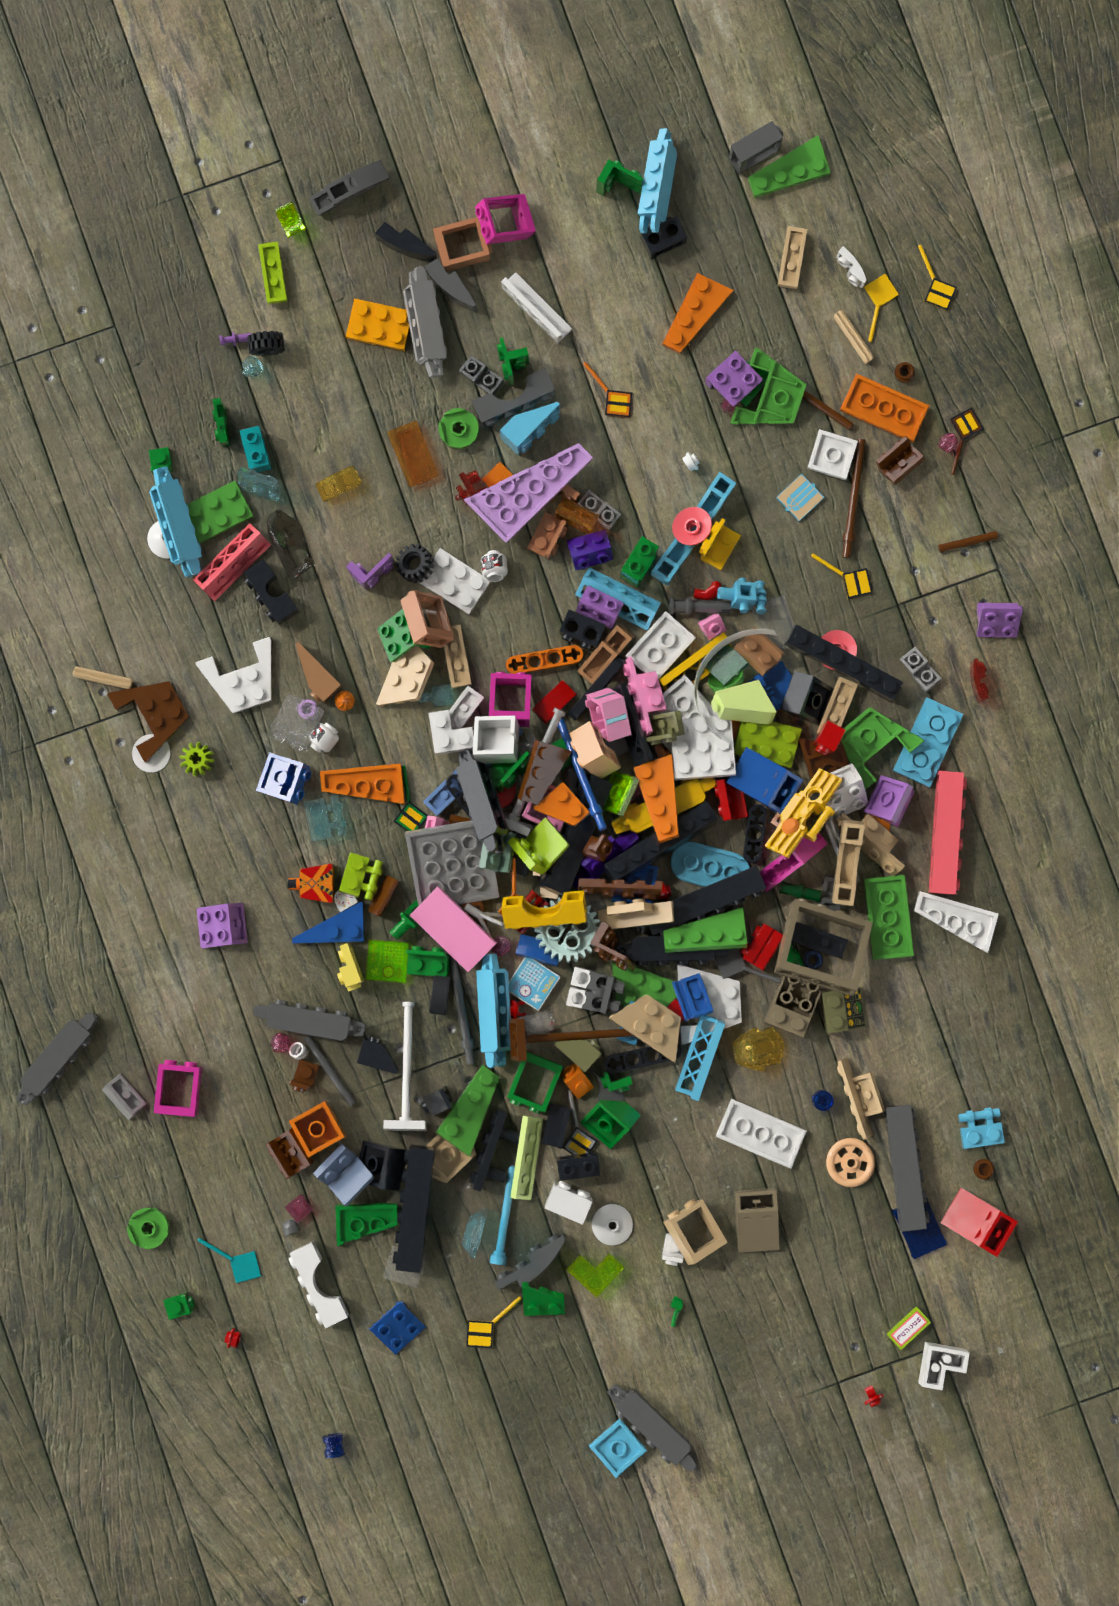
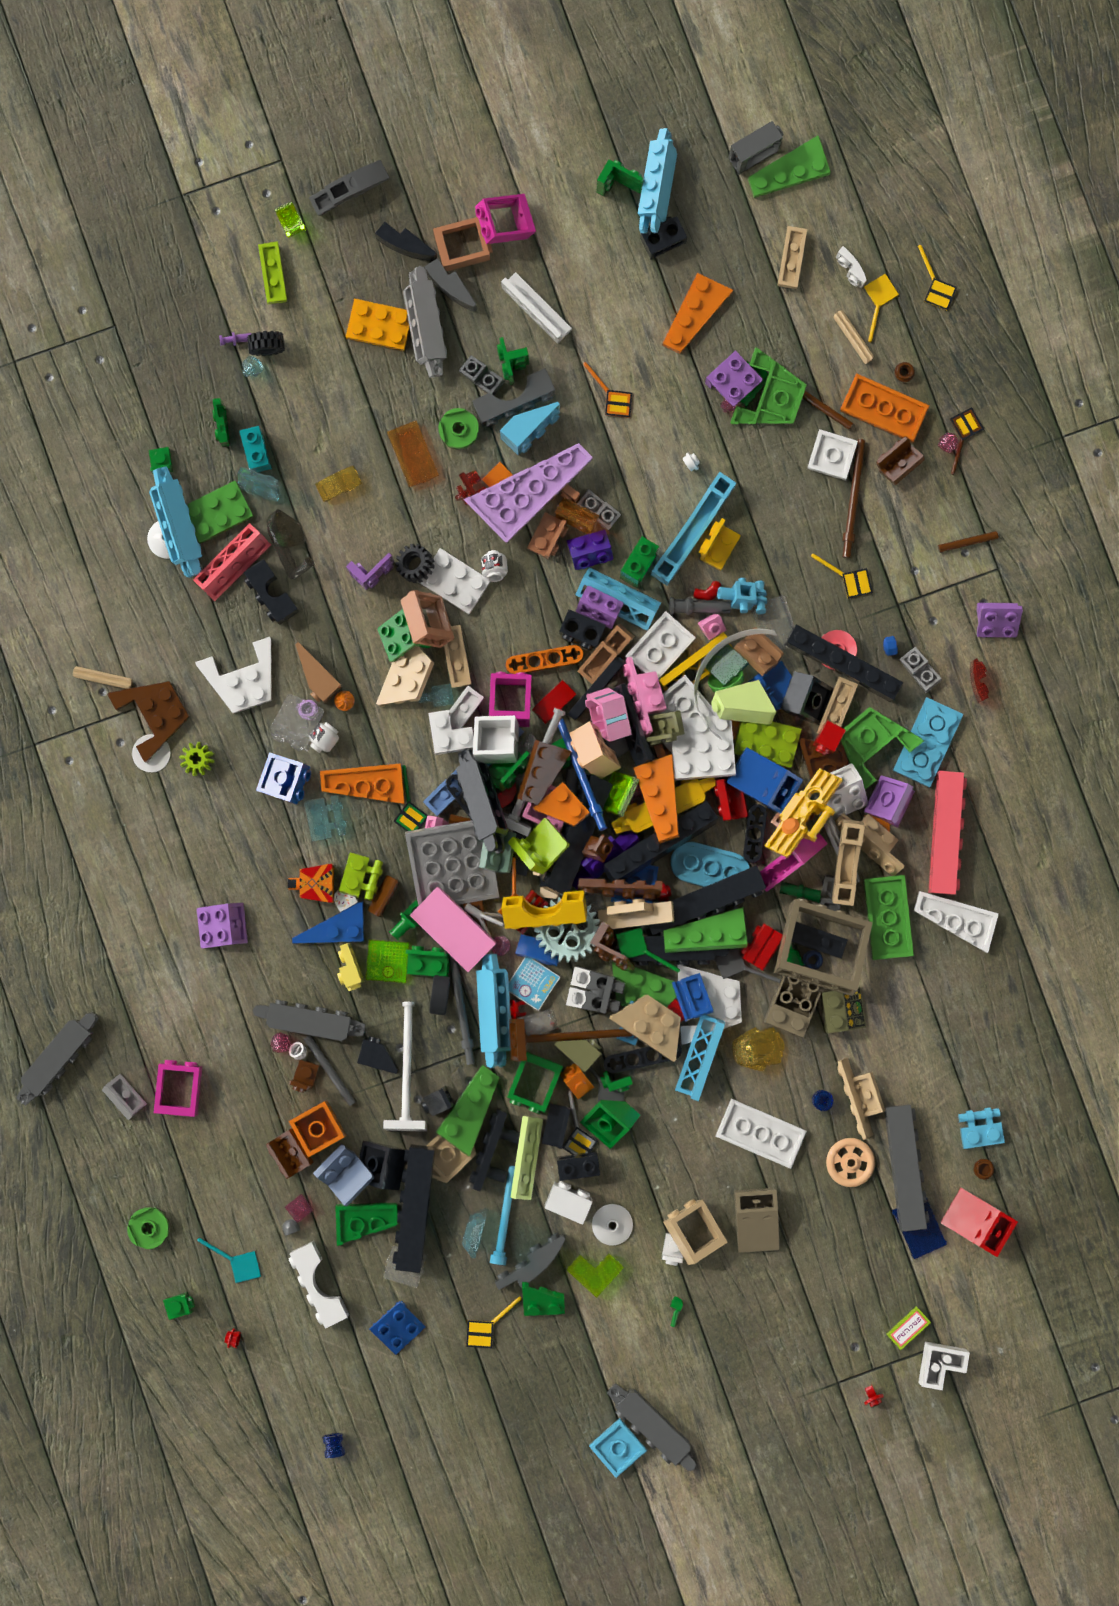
(633, 944): none -> green piece
(686, 521): coral dish -> none
(800, 497): piece -> none
(890, 646): none -> blue tile

